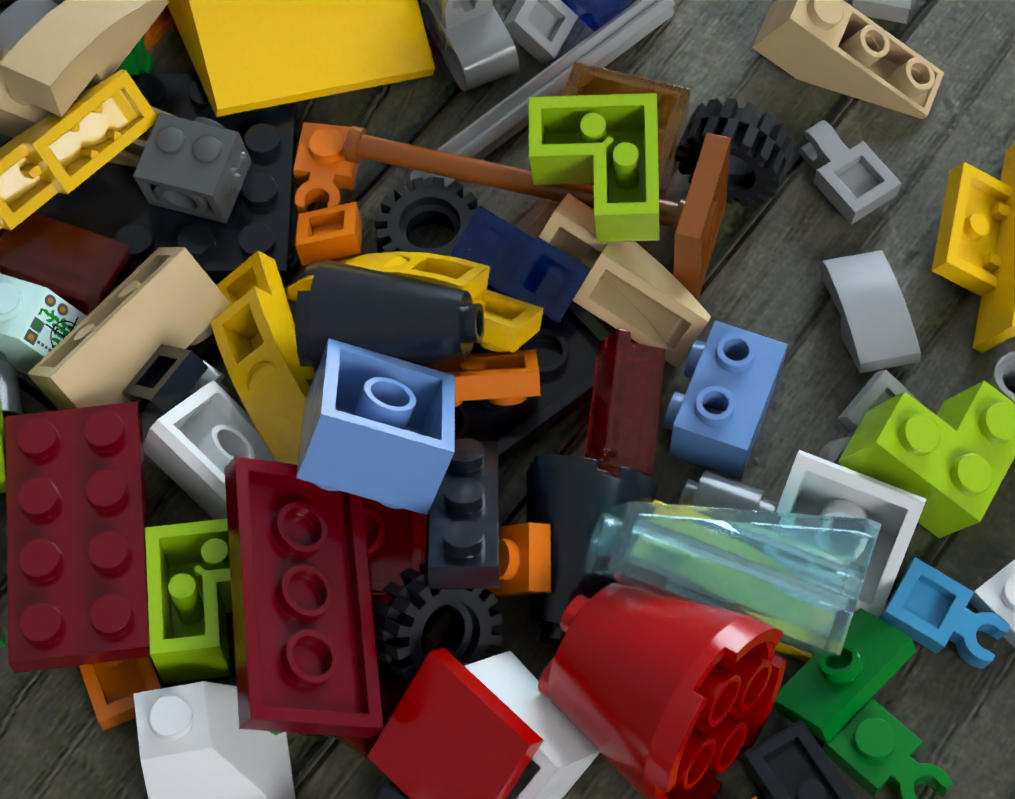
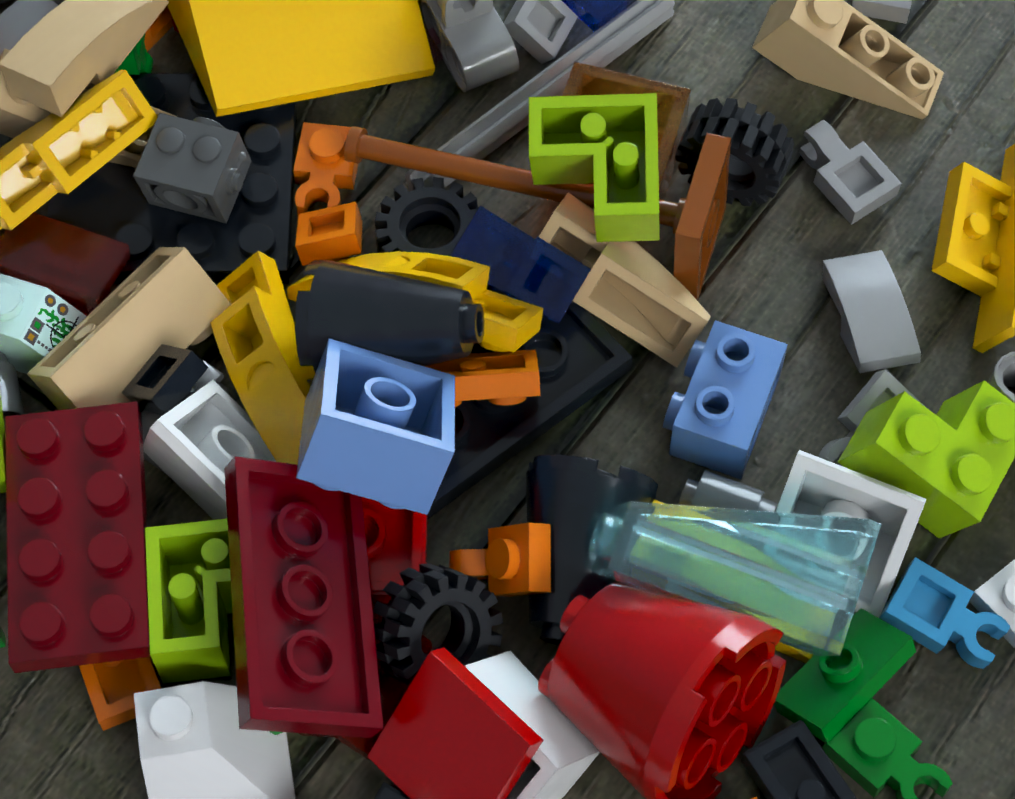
(466, 520): black plate -> none
(625, 404): clear red panel -> none

